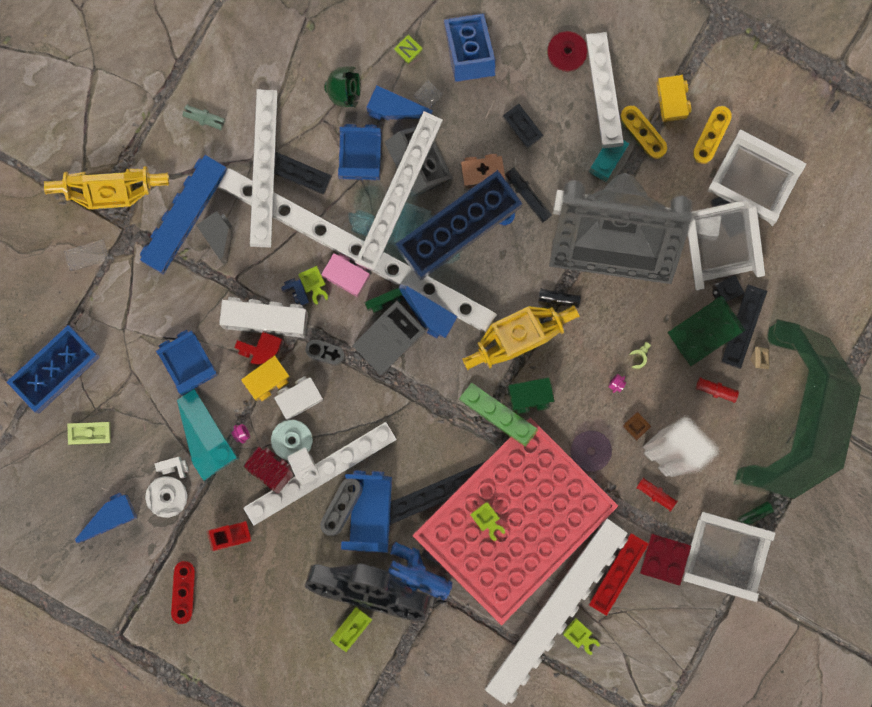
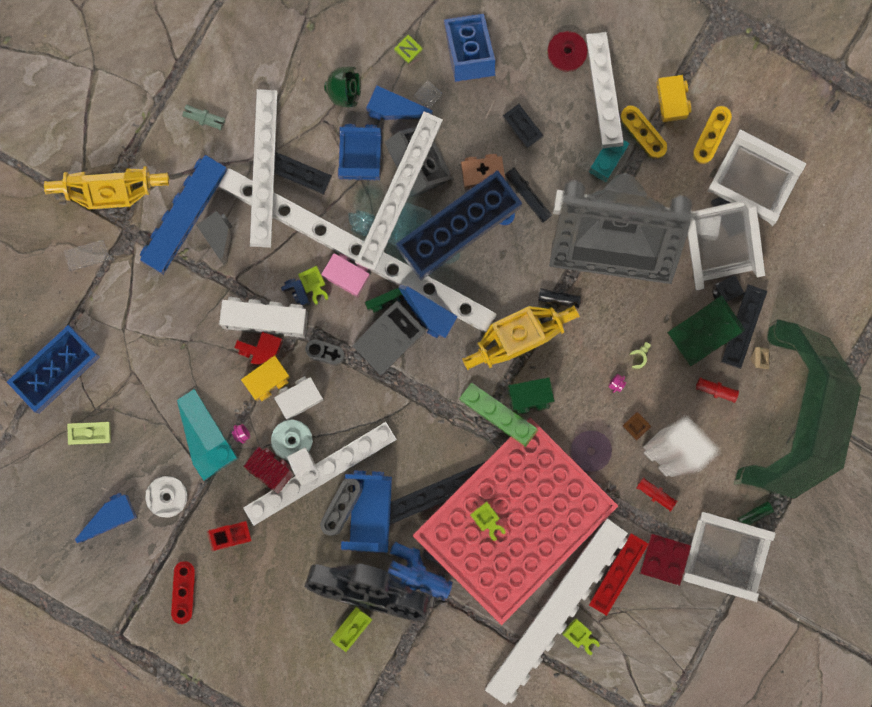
(168, 466): white bracket -> none
(186, 362): blue panel -> none

